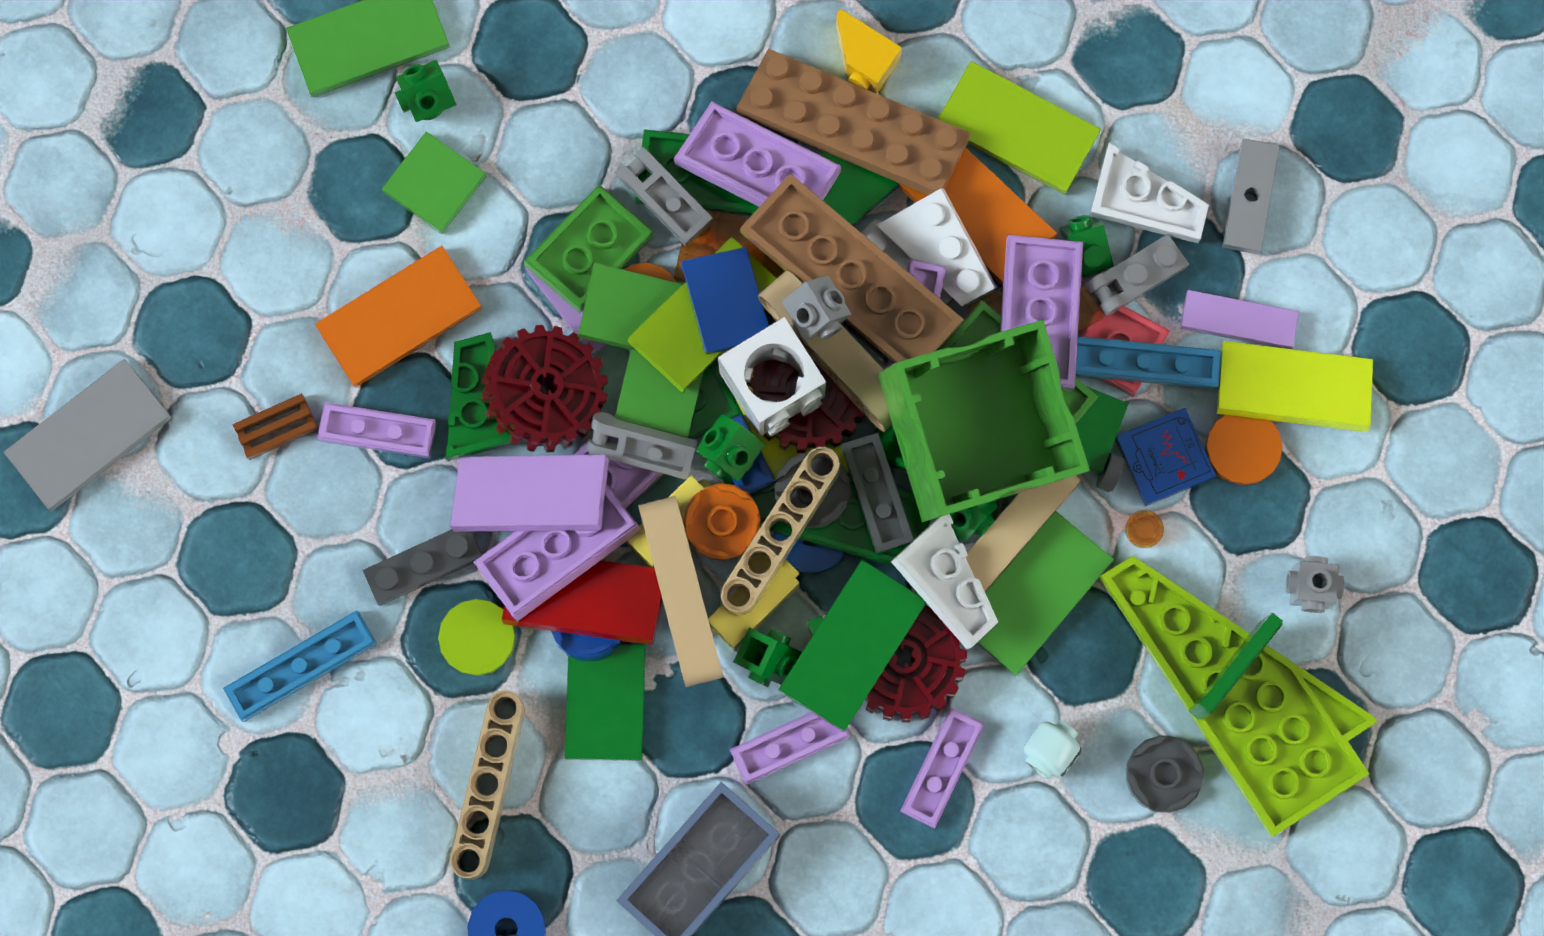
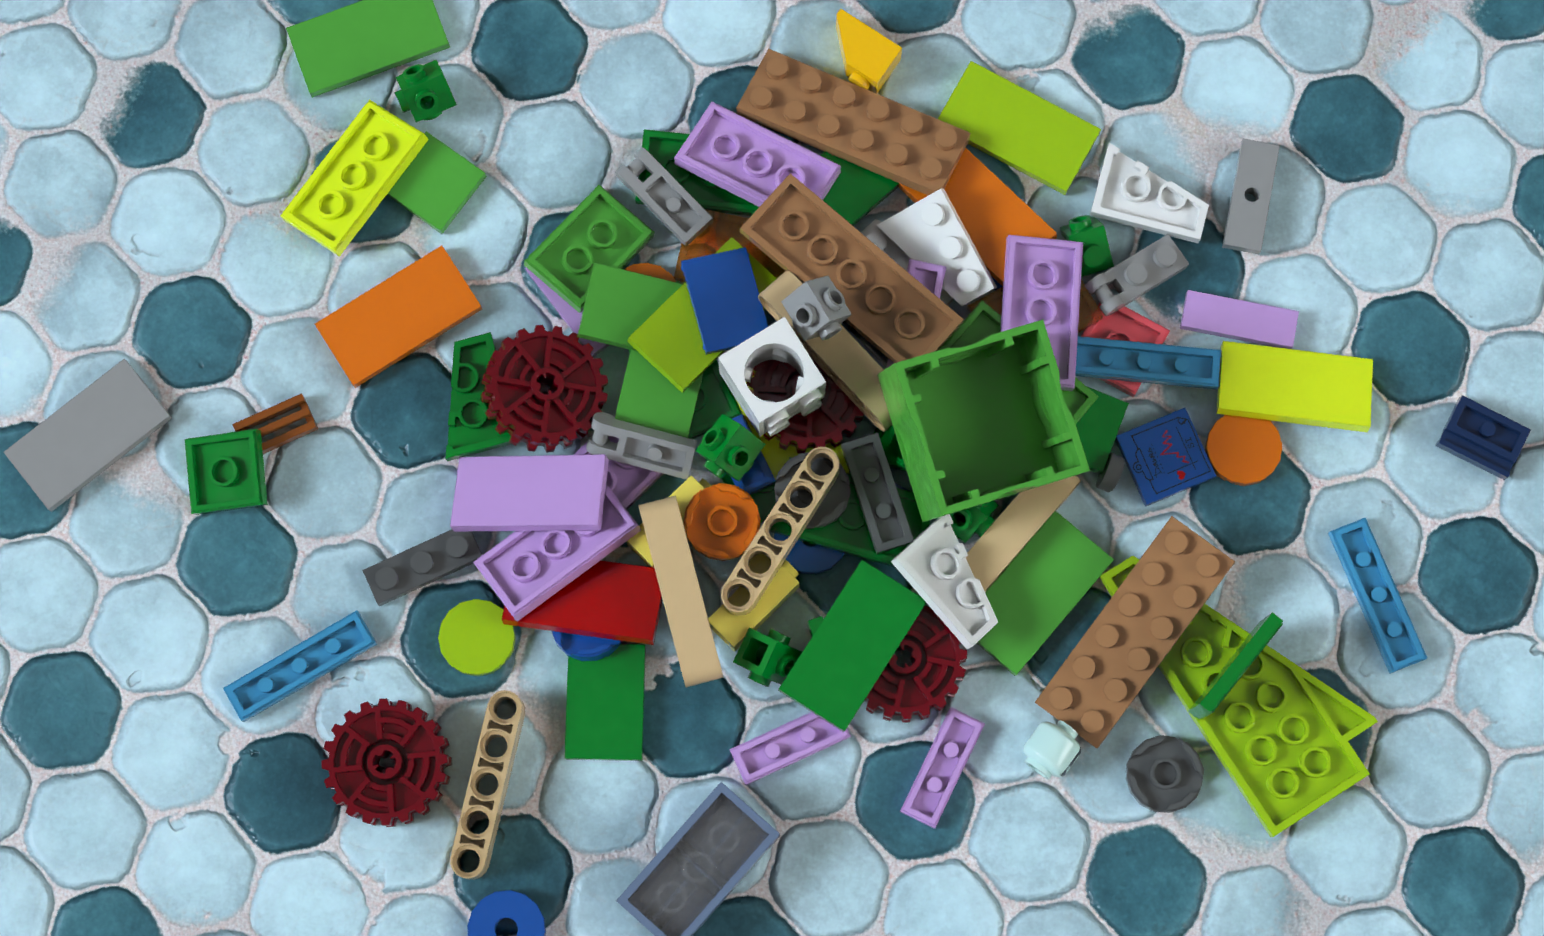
(226, 471): none -> green tile
(354, 177): none -> neon yellow tile
(373, 736): none -> dark red piece
(377, 430): lavender tile -> none
(1135, 631): none -> medium nougat plate
(1144, 529): clear orange plate -> none
(1305, 594): light grey brick -> none
(1377, 595): none -> dark azure tile
(1483, 437): none -> dark blue plate

